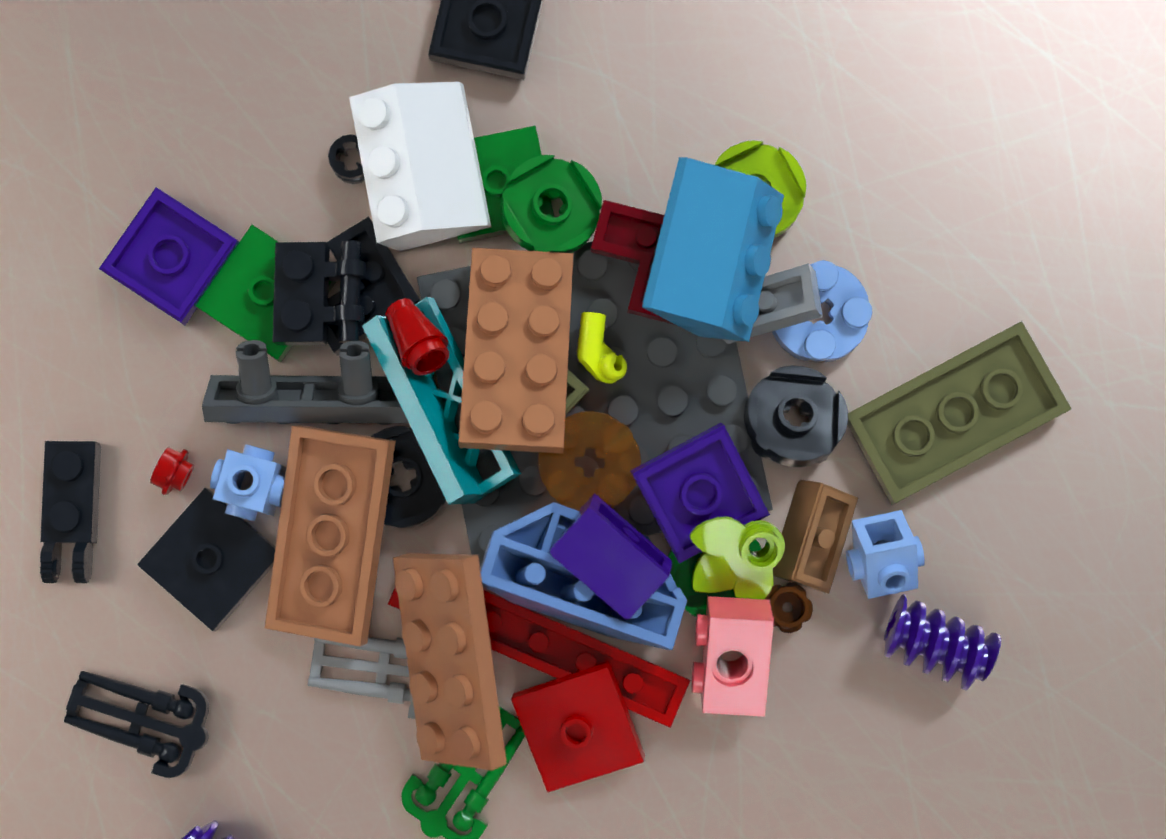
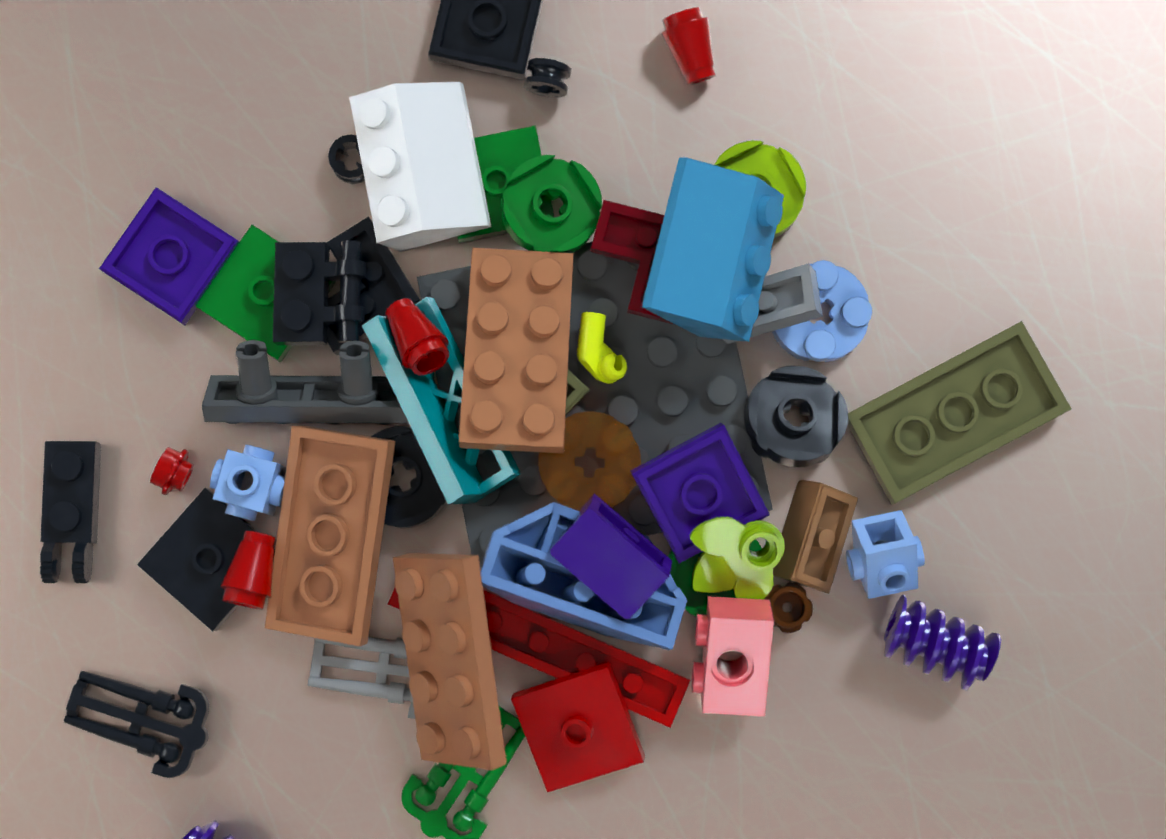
(250, 572): none -> red cone
(547, 77): none -> black bush
(690, 43): none -> red cone

